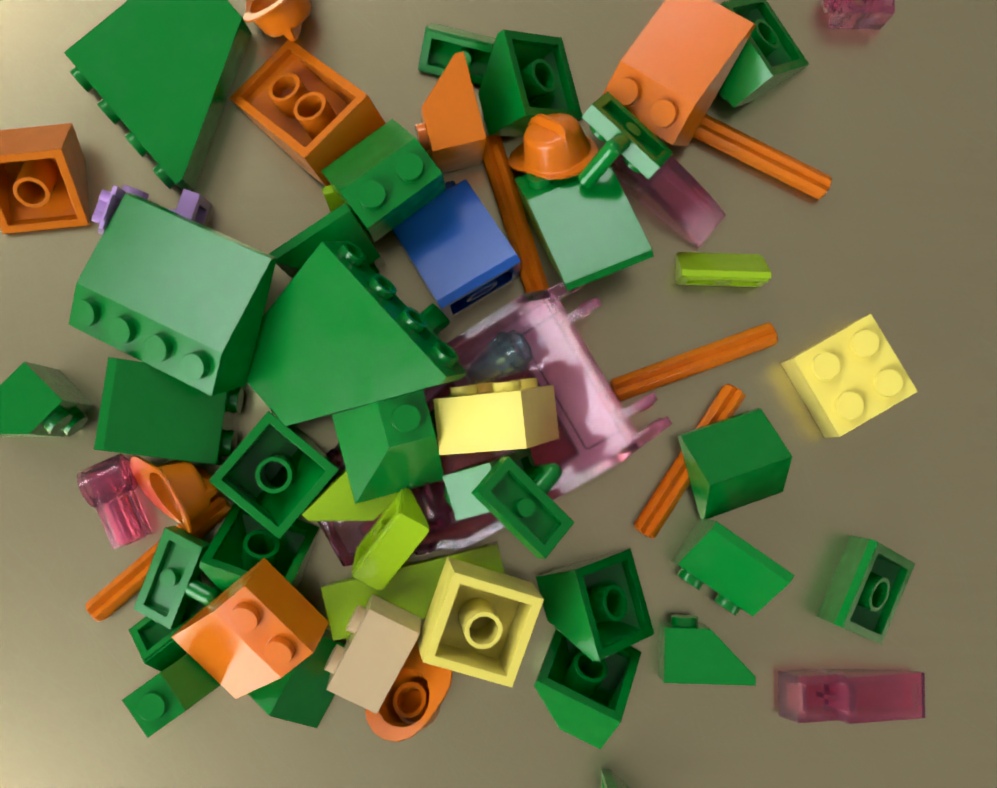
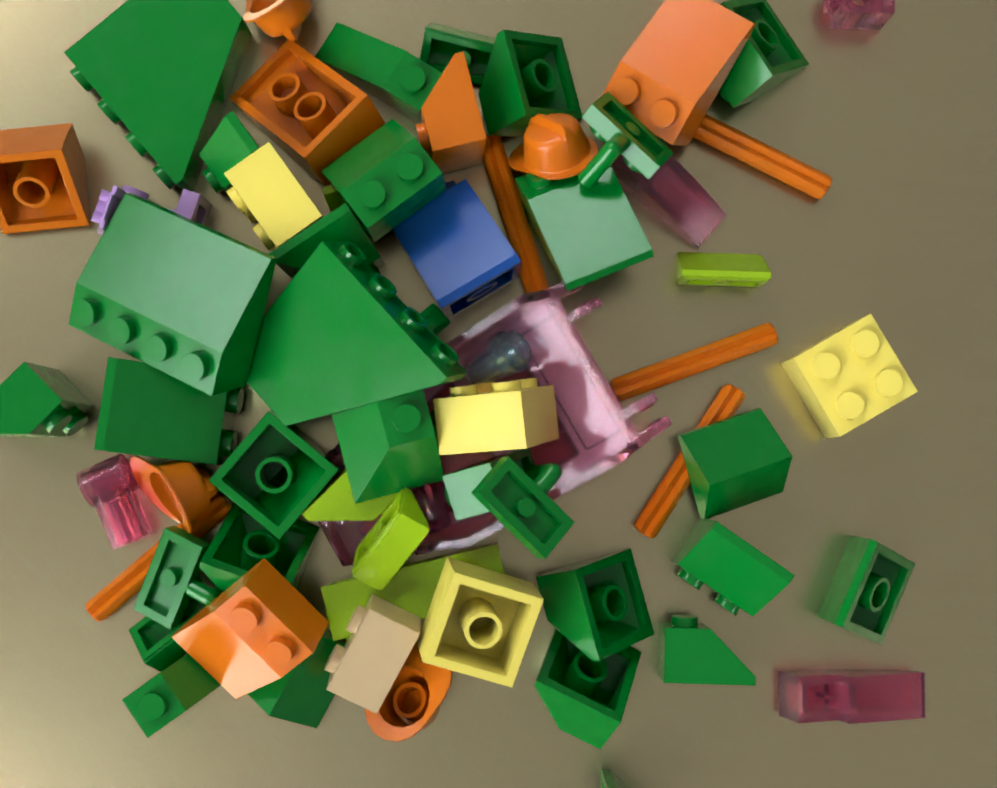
(225, 149): none -> green slope
(272, 196): none -> light yellow brick
(380, 69): none -> green slope

